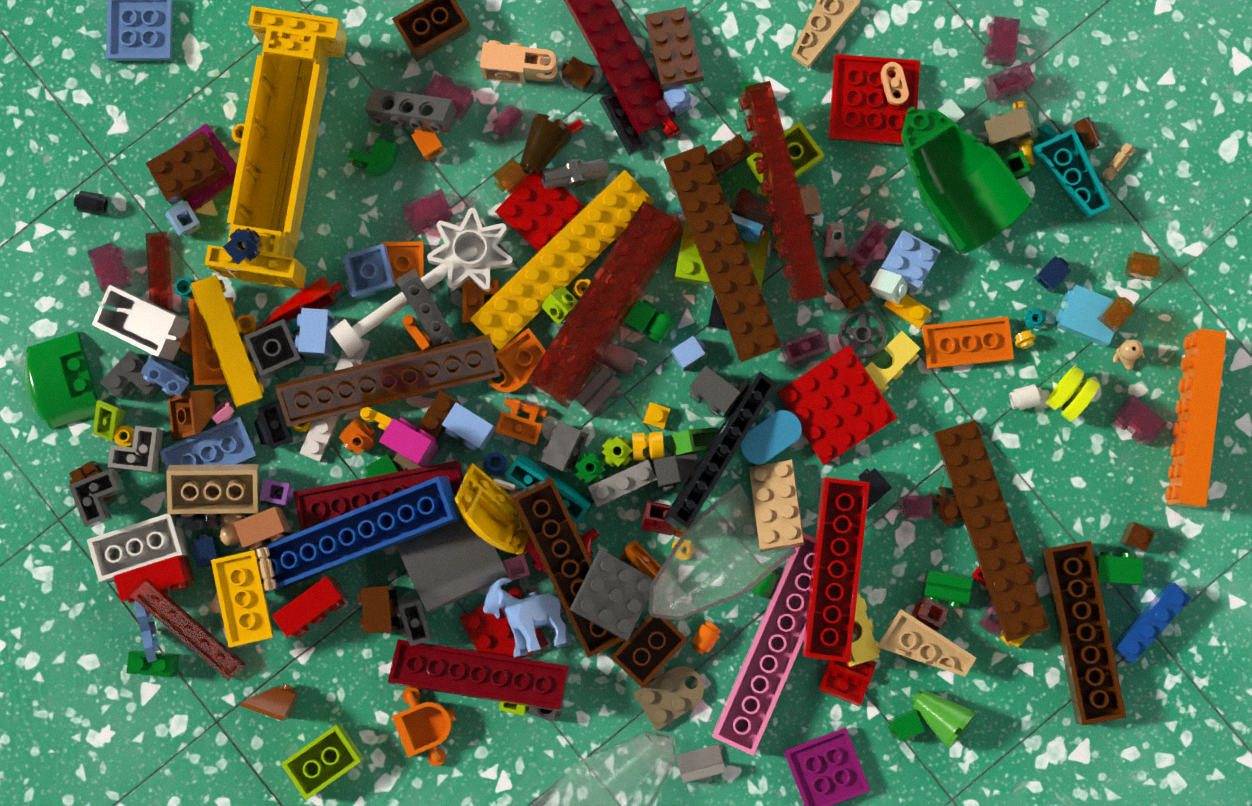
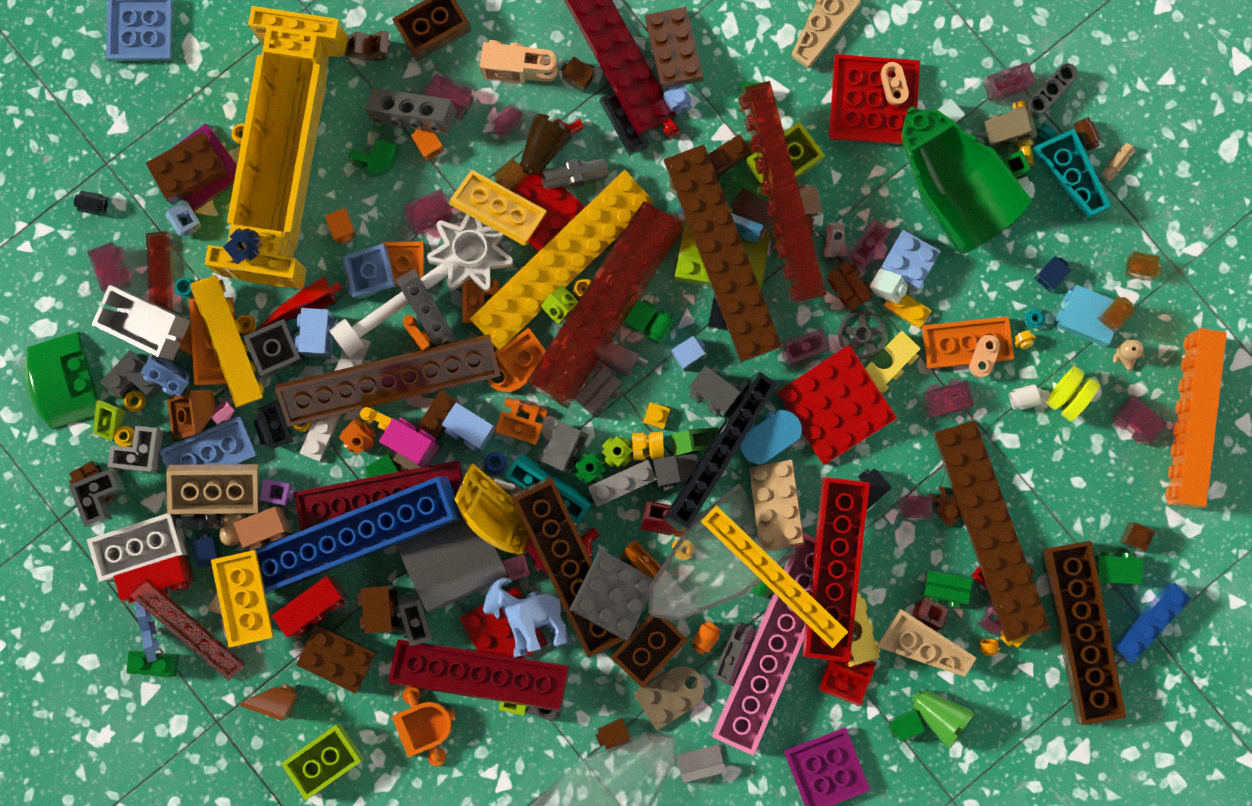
(128, 401): none -> yellow plate
(265, 569): tan axle -> none
(337, 658): none -> reddish brown brick
(341, 226): none -> orange brick
(367, 46): none -> reddish brown brick
(497, 207): none -> yellow plate
(612, 733): none -> reddish brown brick
(734, 653): none -> dark grey hinge
(774, 576): none -> yellow plate
(947, 398): none -> clear pink brick
(985, 356): none -> light nougat plate
(989, 647): none -> light orange plate
(1002, 41): clear pink brick -> none
(1058, 83): none -> dark grey beam

